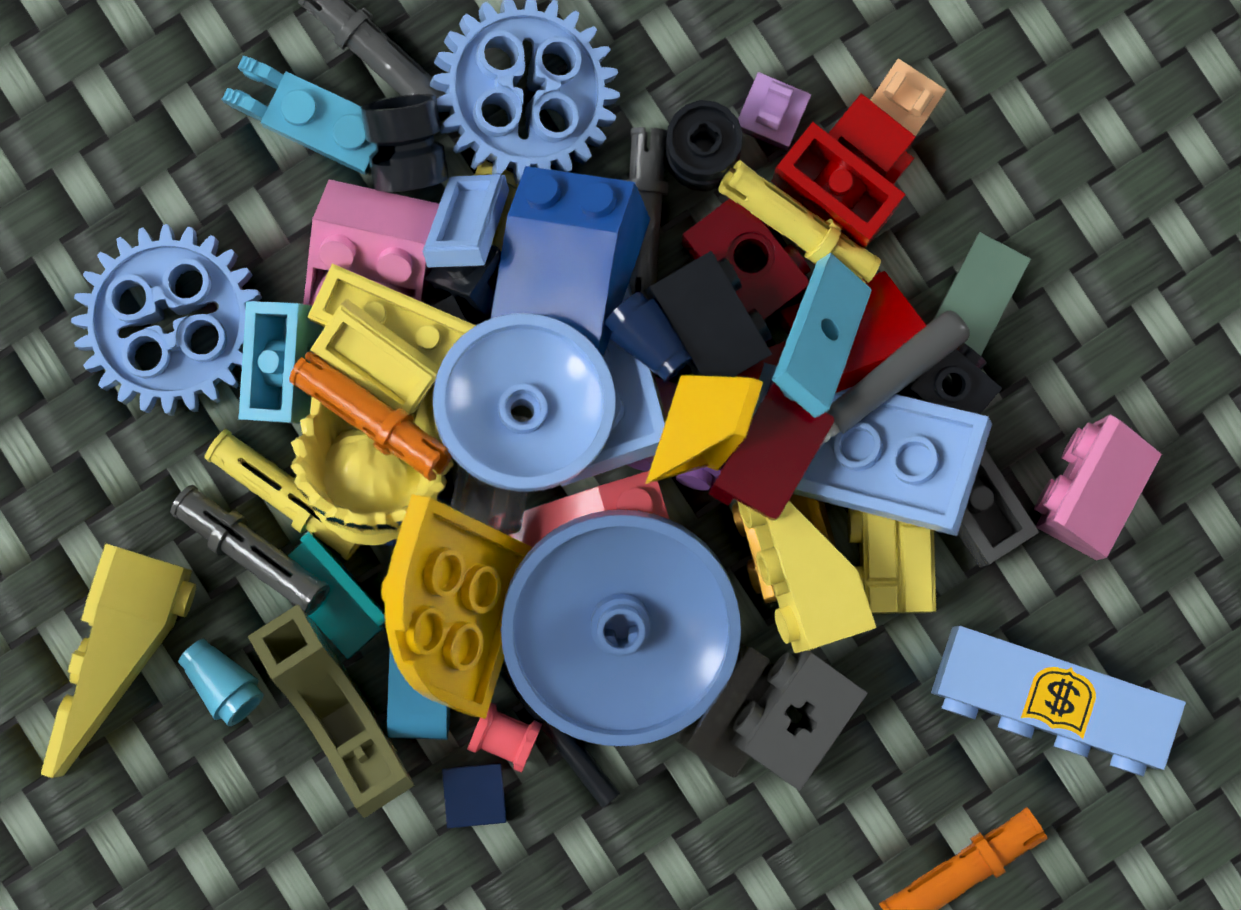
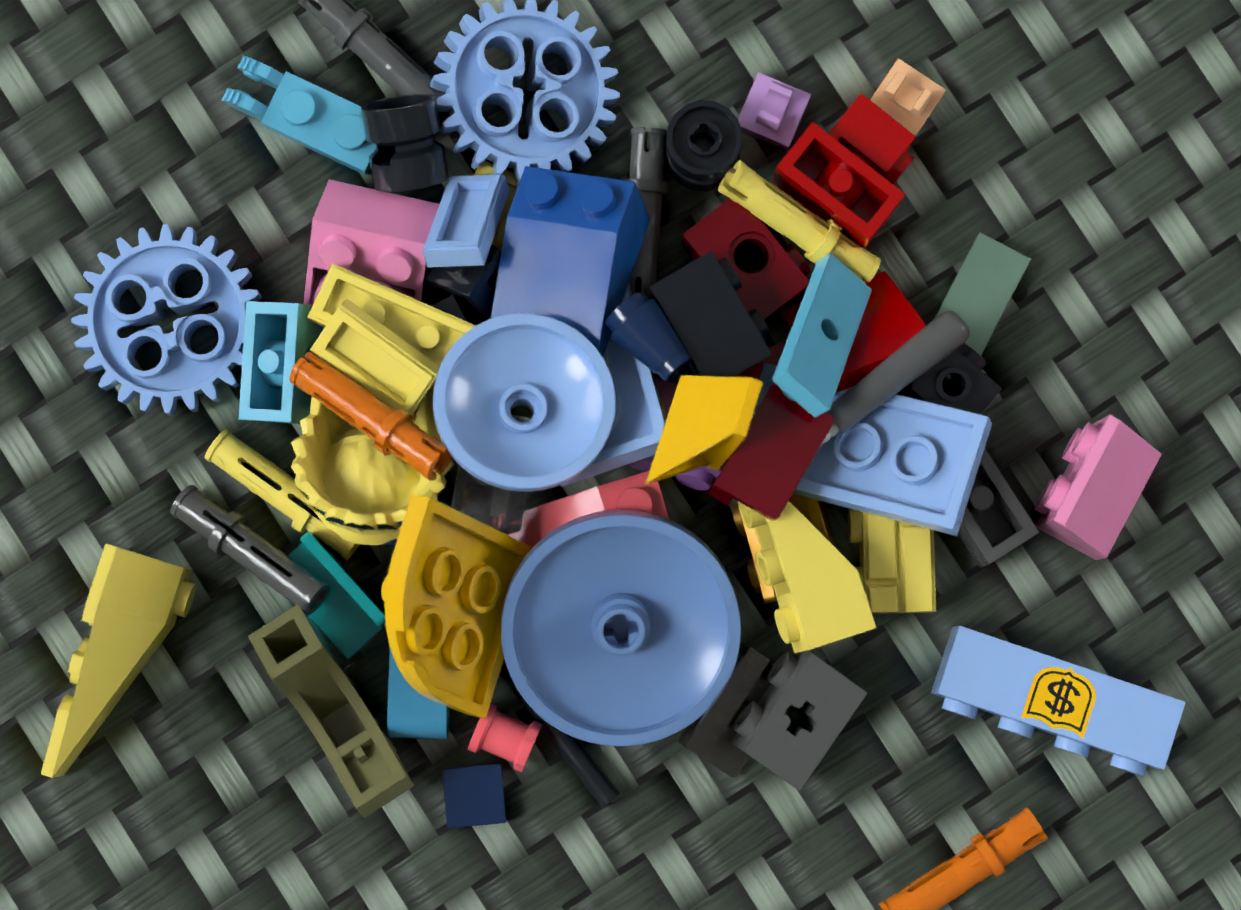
(221, 683): medium azure cone -> none

